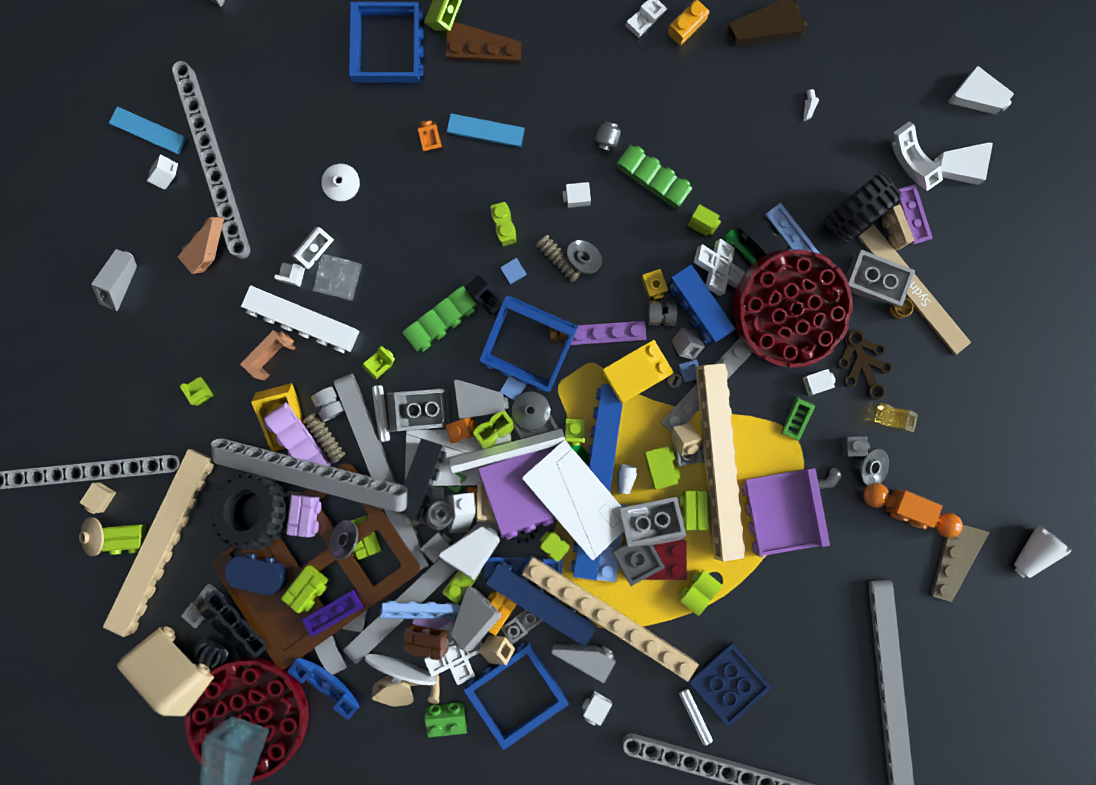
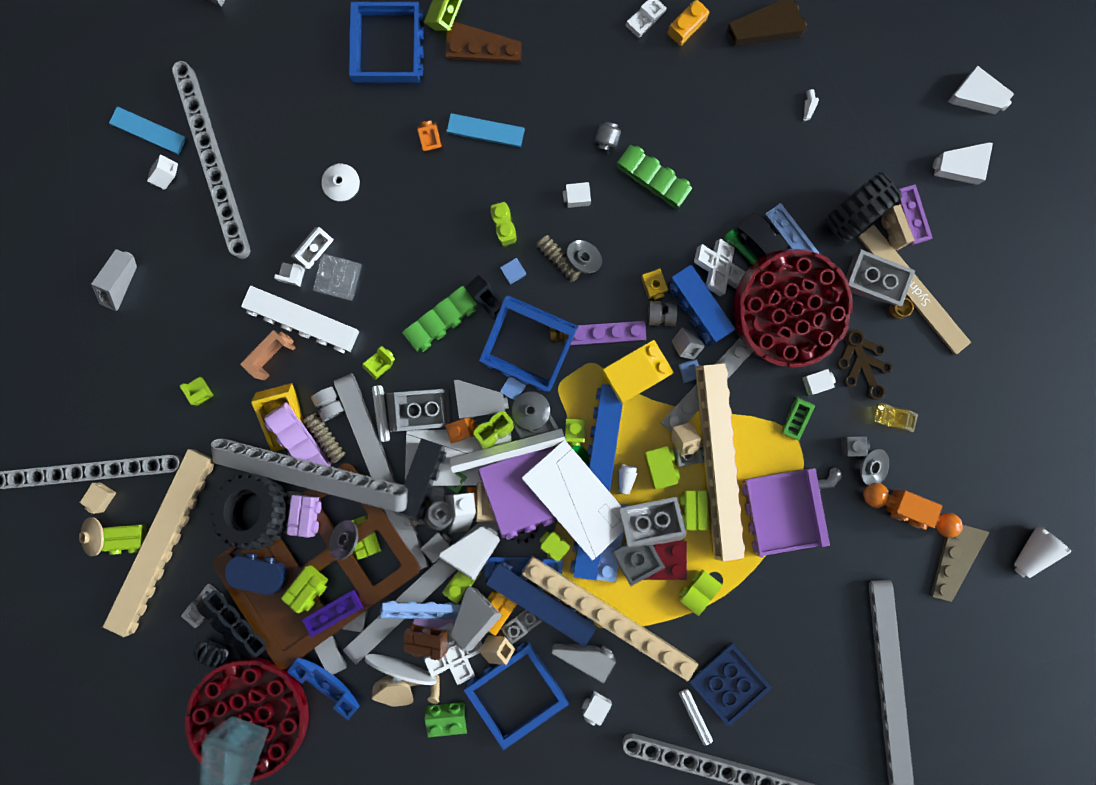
(164, 674): tan windscreen -> none
(203, 247): nougat slope -> none
(670, 379): light grey hinge -> none
(704, 221): lime brick -> none
(913, 160): white arch -> none

